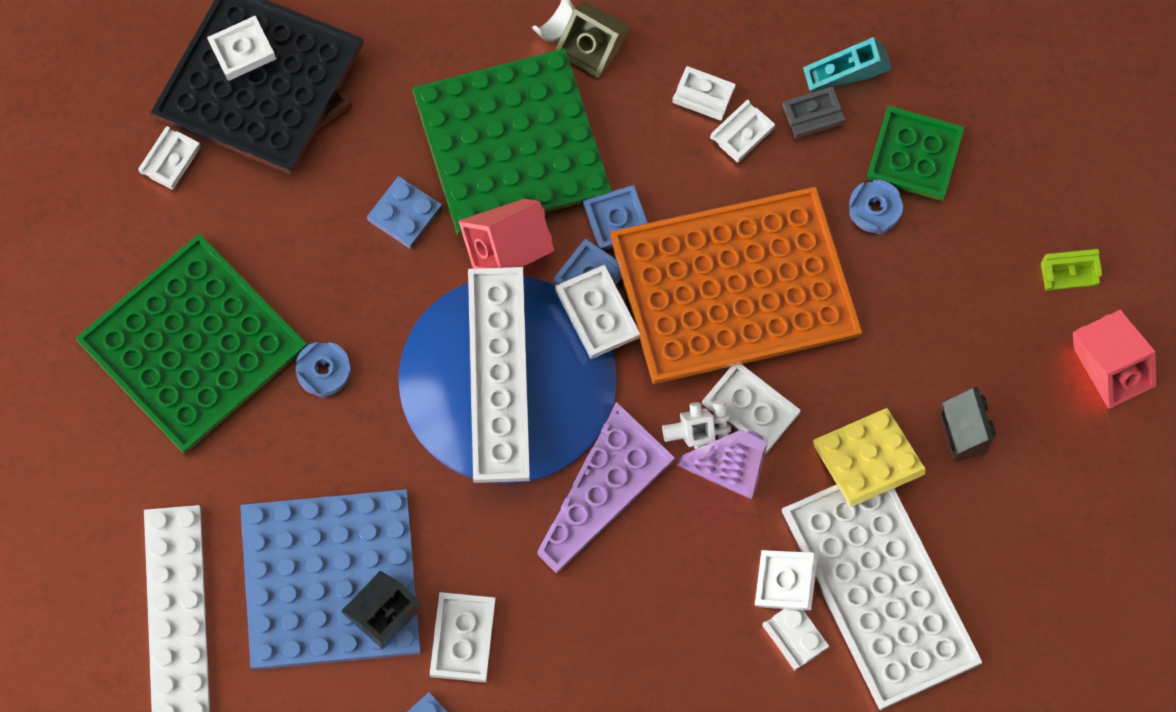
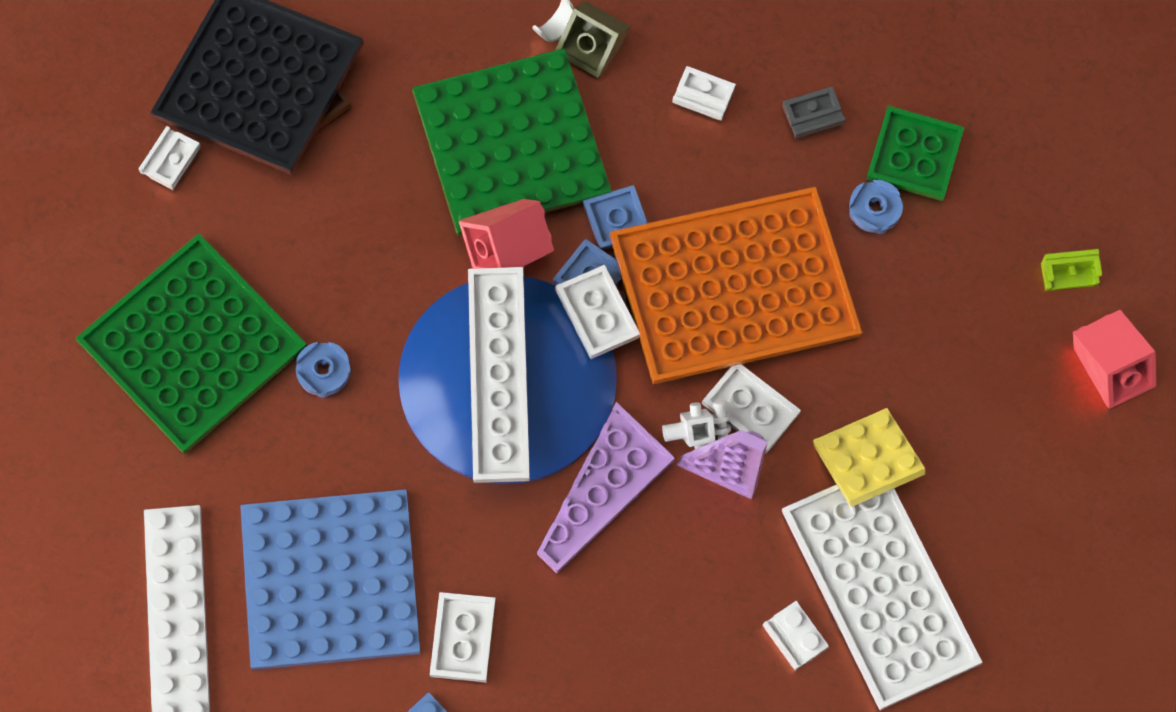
(241, 48): white plate -> none
(382, 608): pearl dark grey slope -> none
(404, 212): medium blue plate -> none
(742, 131): white plate -> none
(786, 580): white plate -> none
(849, 65): teal slope -> none
(967, 425): pearl dark grey slope -> none

